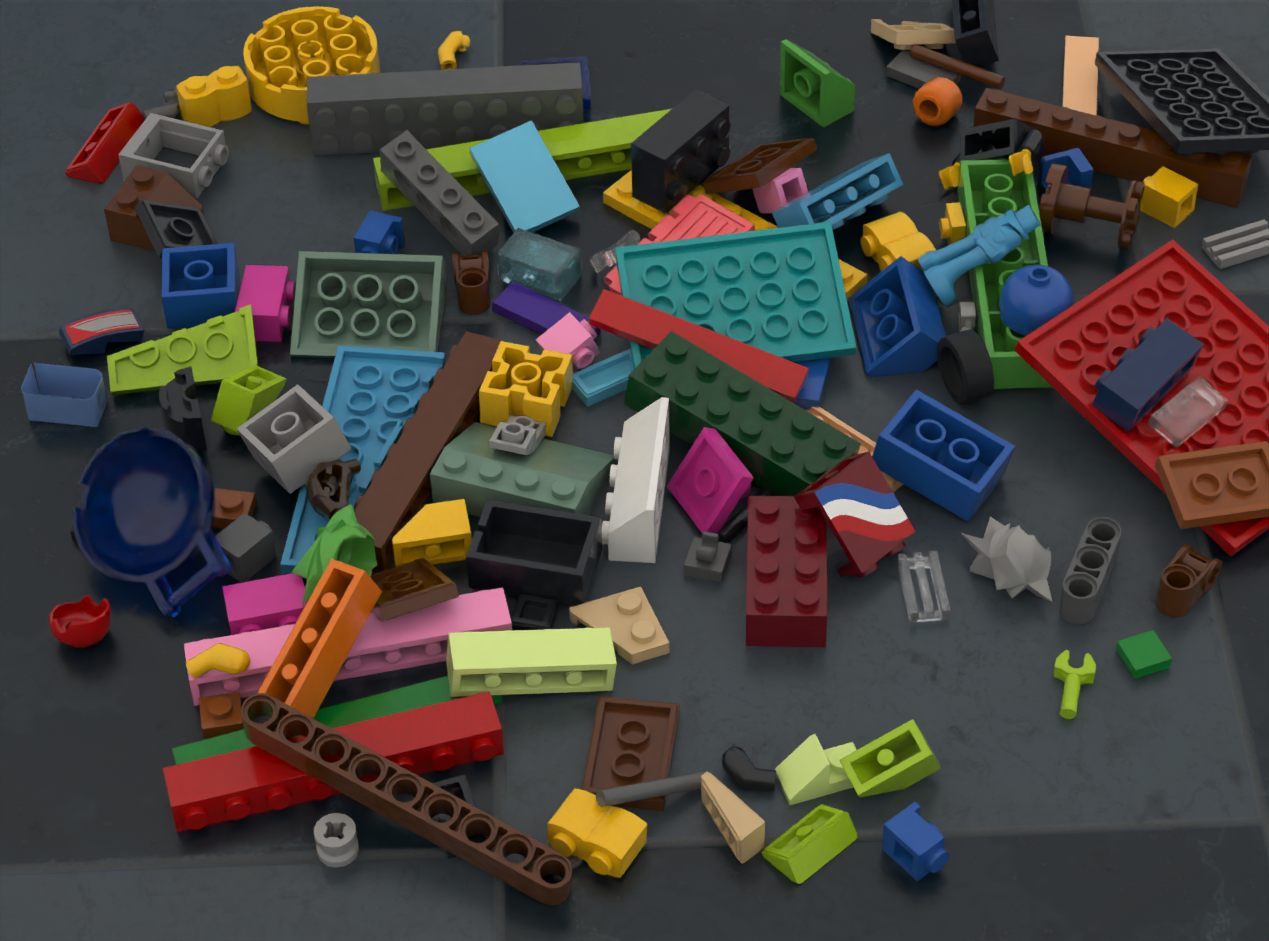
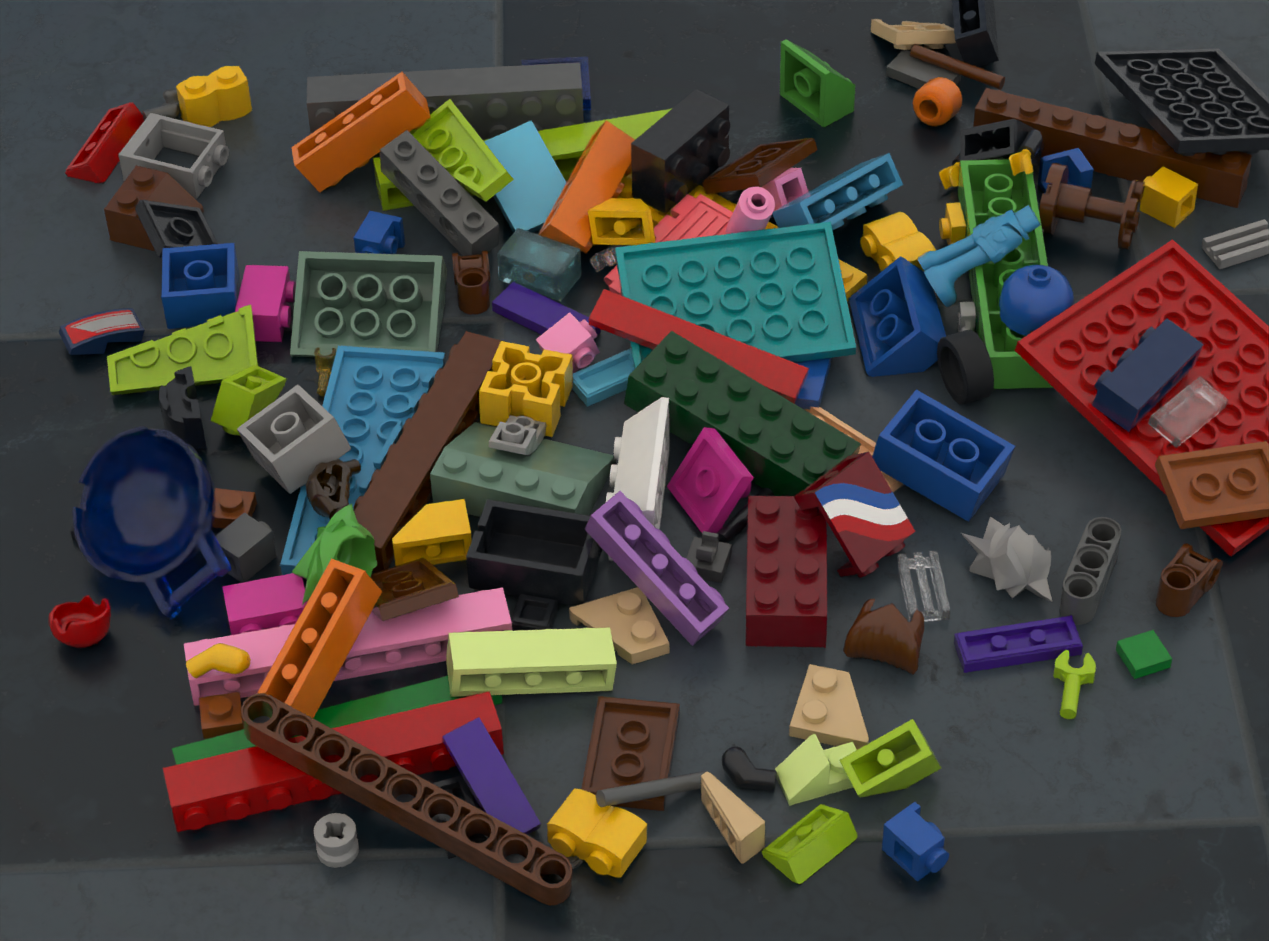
(54, 399): medium blue piece -> none
(301, 46): yellow brick -> none
(323, 367): none -> clear yellow hand
(360, 132): none -> orange brick
(447, 50): yellow arm -> none
(462, 152): none -> lime wing
(489, 776): none -> dark purple tile
(590, 184): none -> orange brick
(621, 222): none -> yellow slope
(656, 567): none -> medium lavender brick
(751, 211): none -> bright pink brick
(829, 709): none -> tan wing
(886, 636): none -> reddish brown hair
(1017, 644): none -> dark purple tile
(1080, 74): light nougat tile -> none

